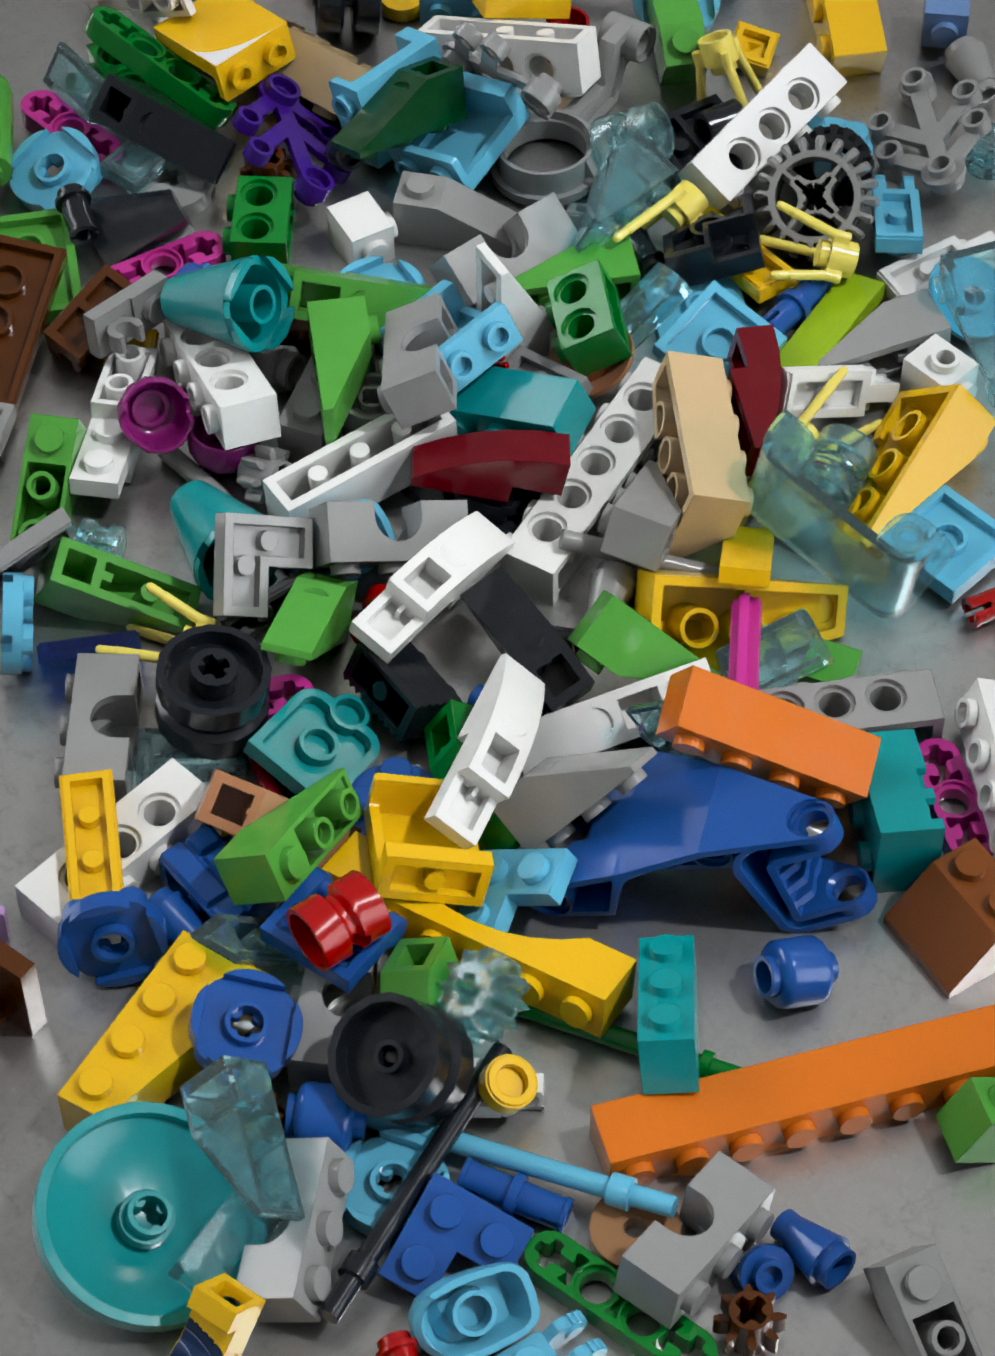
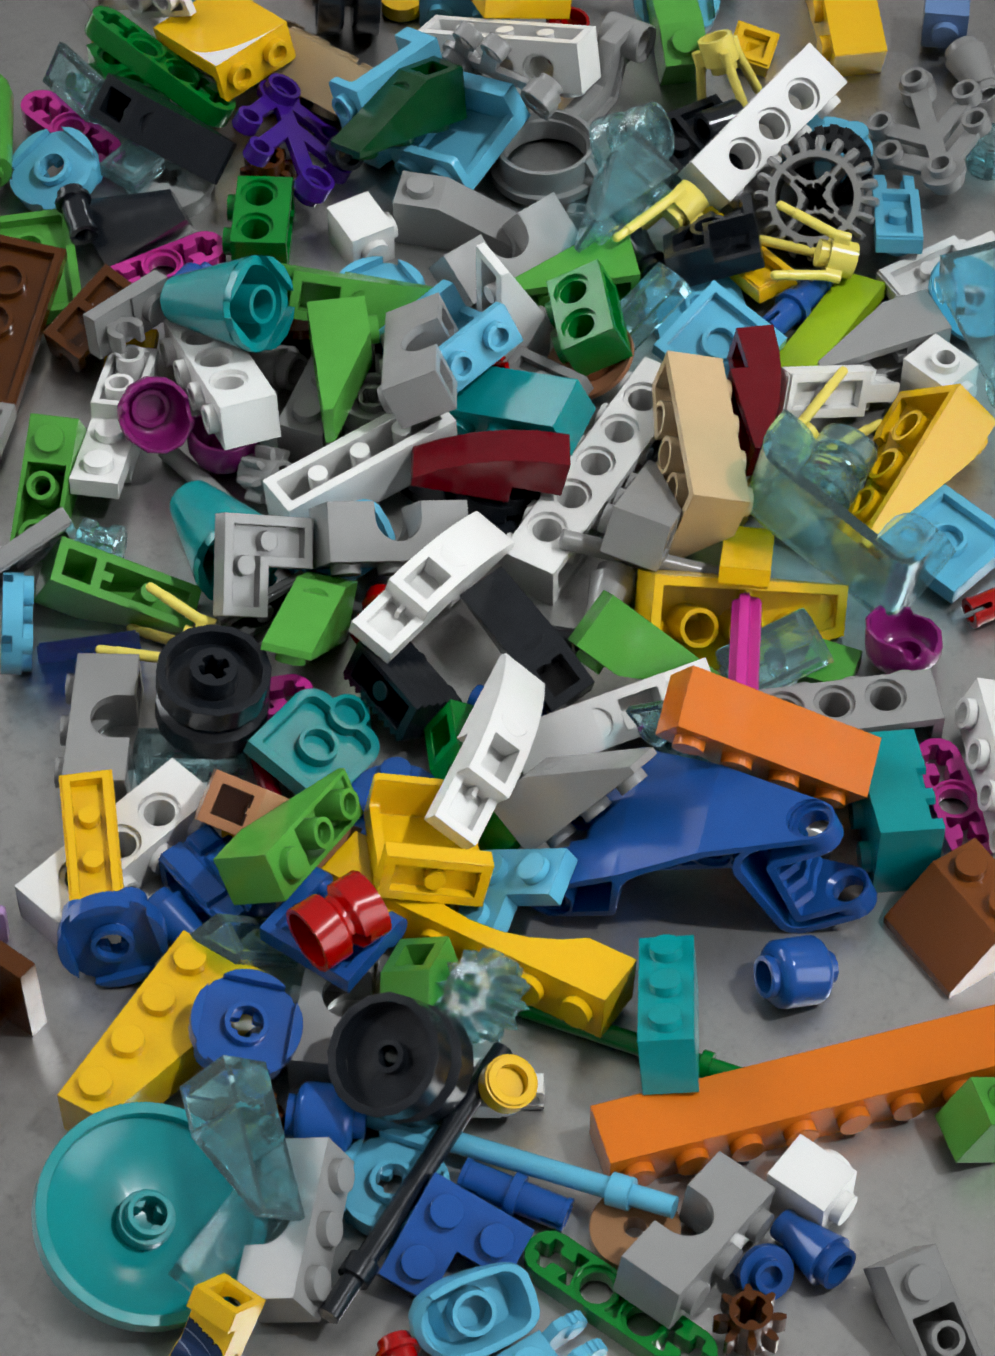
(813, 1183): none -> white brick
(902, 640): none -> magenta hair

